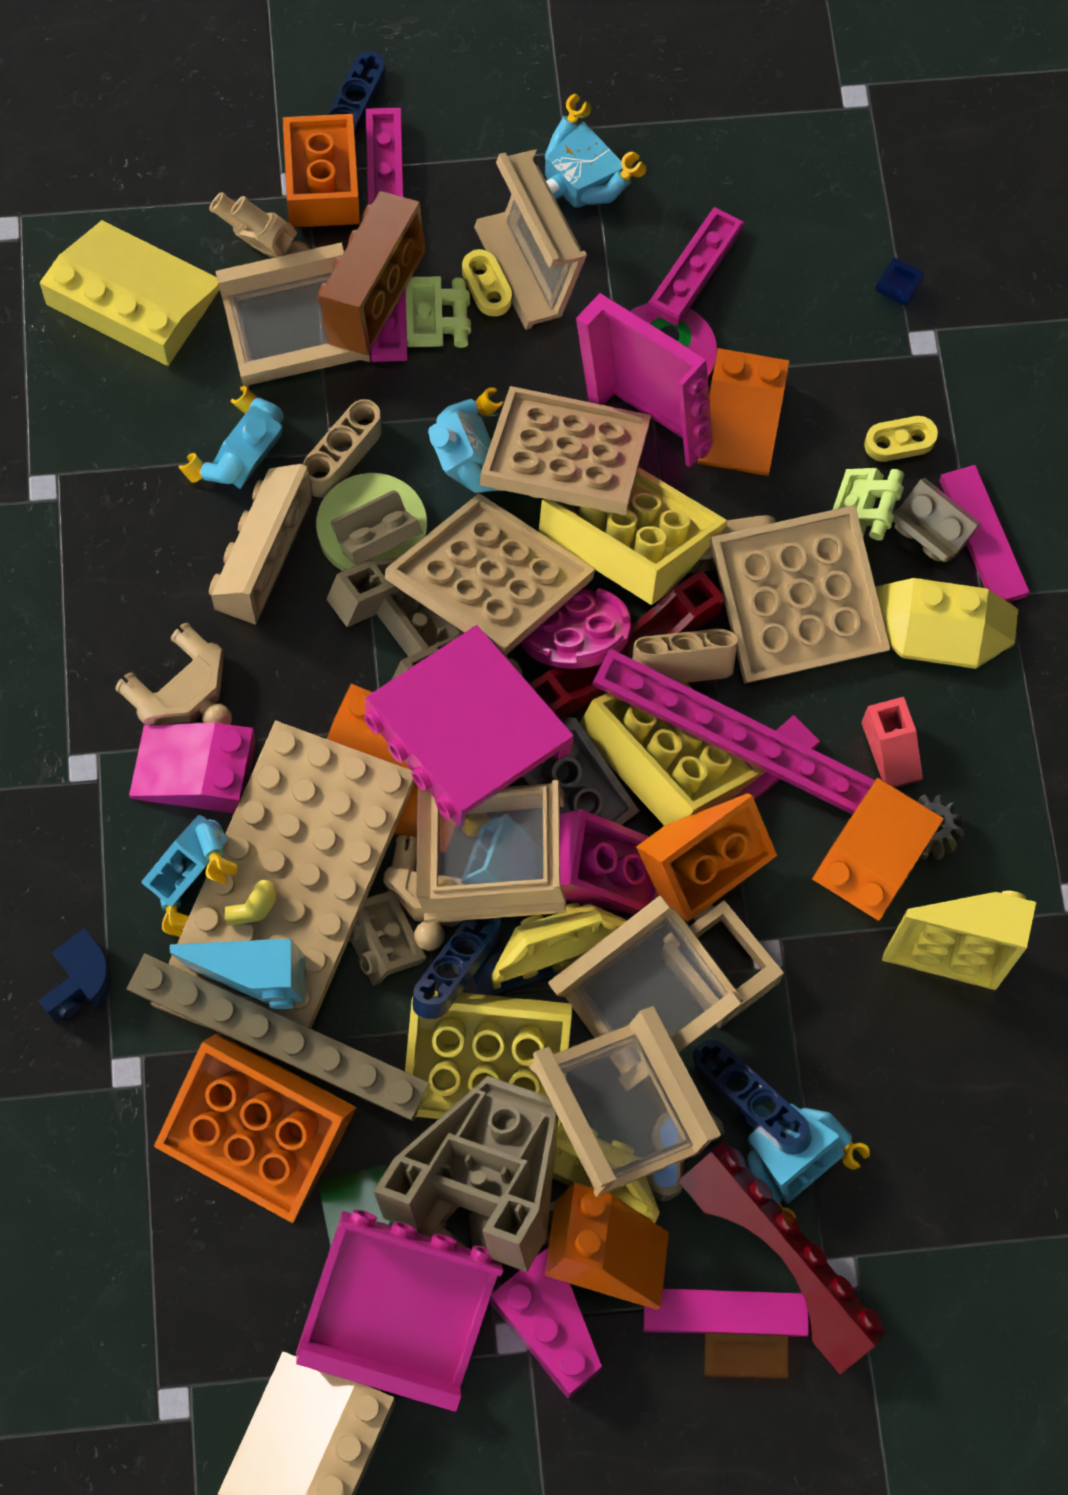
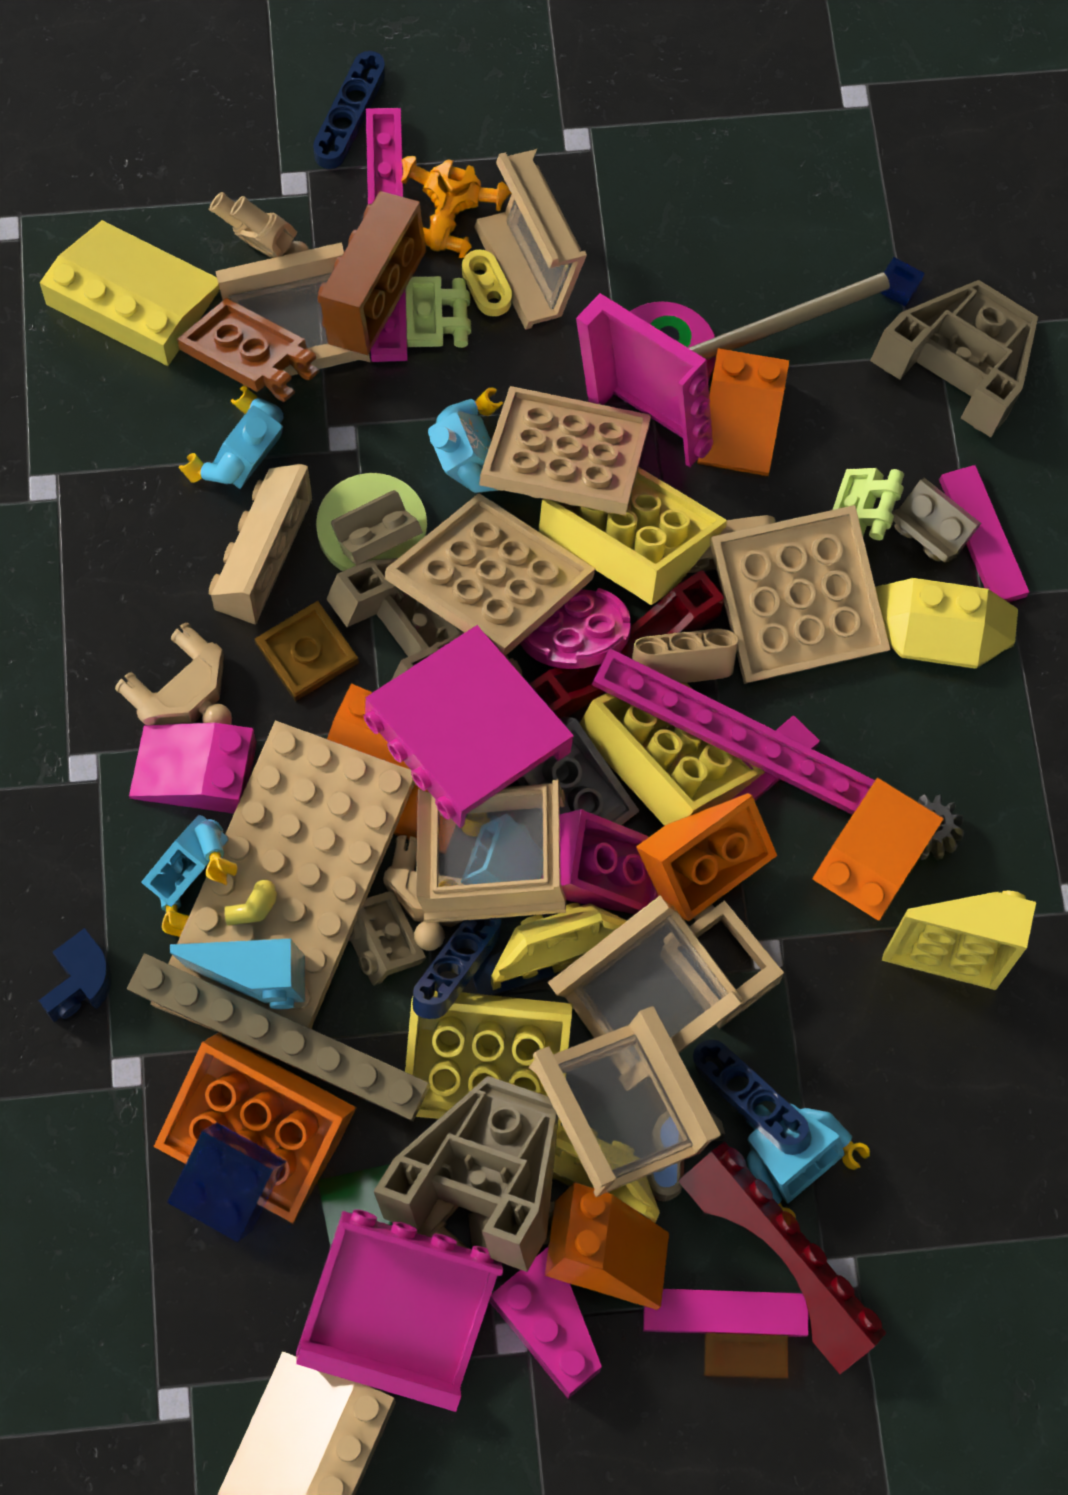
(226, 1181): none -> clear blue brick
(248, 348): none -> dark orange tile
(306, 650): none -> pearl gold tile
(321, 170): orange slope -> none
(346, 433): tan beam -> none
(452, 192): none -> light orange piece
(582, 164): medium azure torso -> none
(695, 266): dark pink tile -> none
(793, 316): none -> dark tan piece
(893, 742): coral slope -> none
(898, 438): light yellow plate -> none
(969, 340): none -> dark tan wedge

